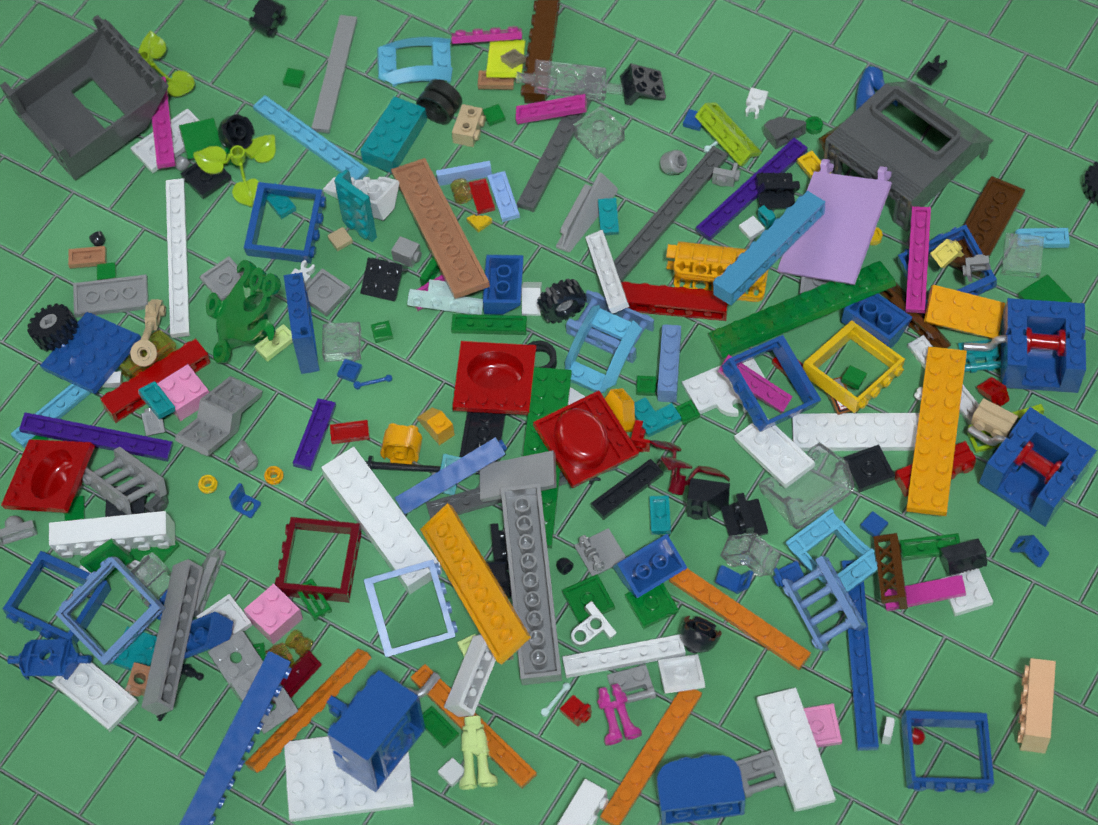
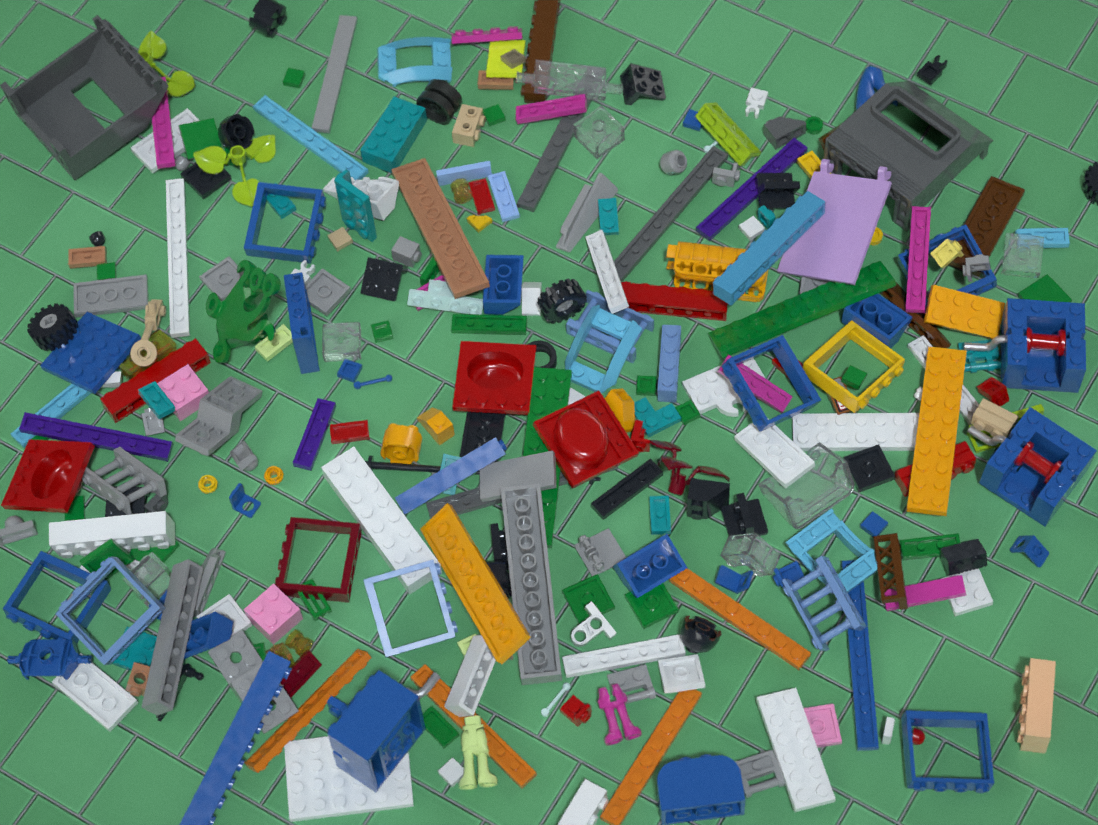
(564, 565): black hinge -> none

